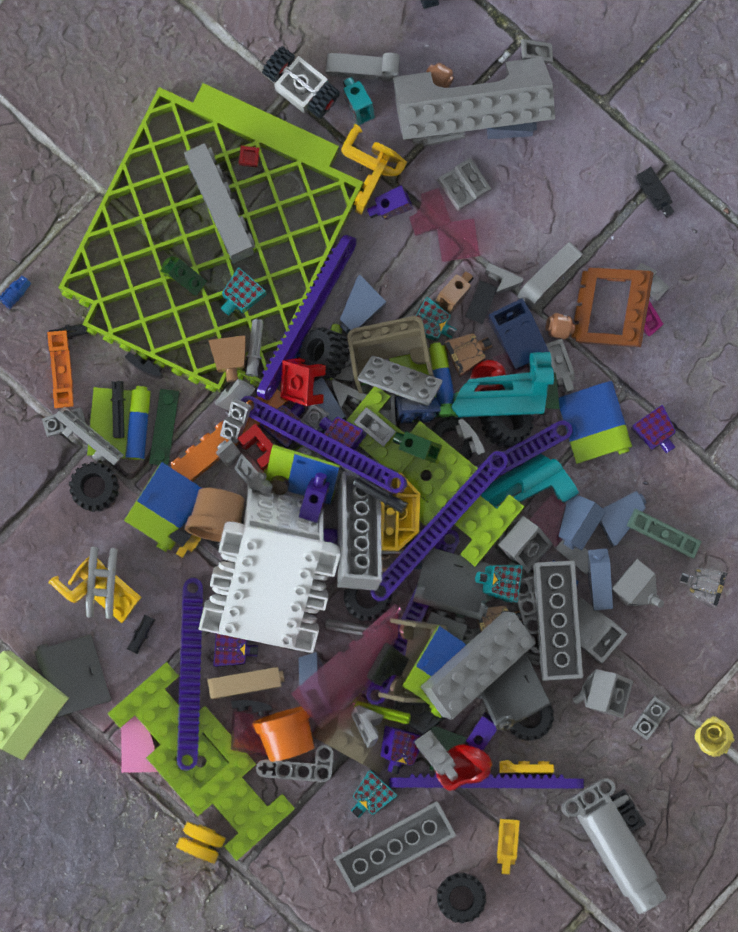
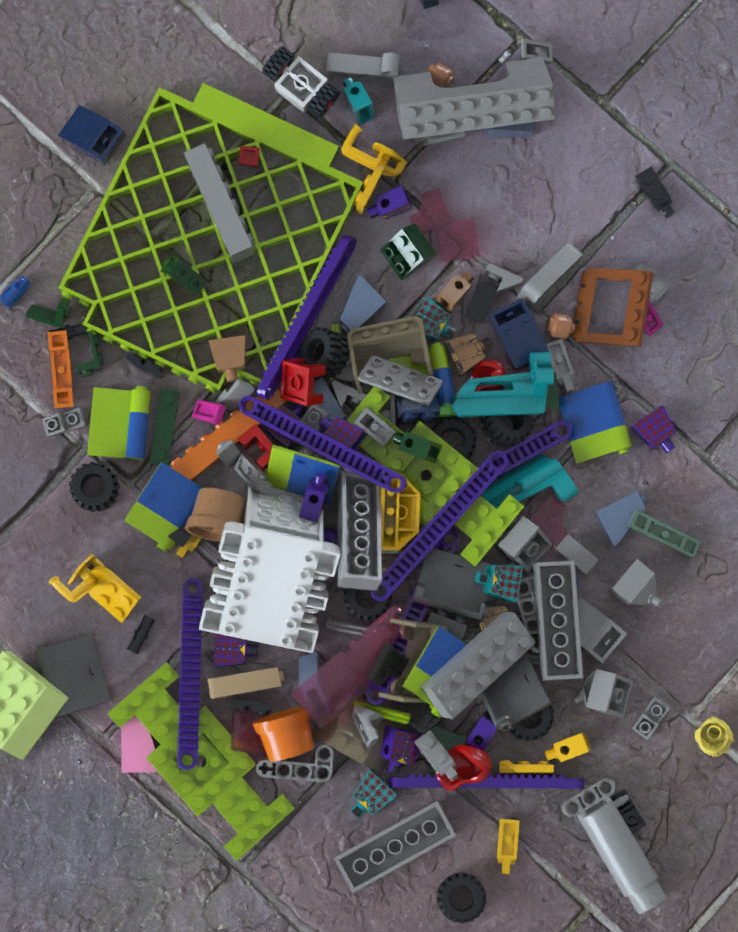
(48, 316): none -> dark green bracket
(88, 368): none -> dark green bracket
(91, 437): light grey hinge -> none
(92, 134): none -> dark blue slope
(92, 574): light grey piece -> none
(118, 409): black axle -> none
(202, 839): yellow wheel -> none
(209, 412): none -> dark pink tile
(236, 420): light grey slope -> none
(241, 293): teal torso -> none
(254, 348): light grey axle -> none
(280, 485): dark brown tile -> none
(381, 494): black axle -> none
(408, 251): none -> dark green slope
(464, 184): light grey slope -> none
(464, 430): light grey slope -> none
(577, 745): none -> yellow torso
(579, 521): sand blue slope -> none
(600, 579): sand blue slope -> none
(704, 585): clear torso -> none

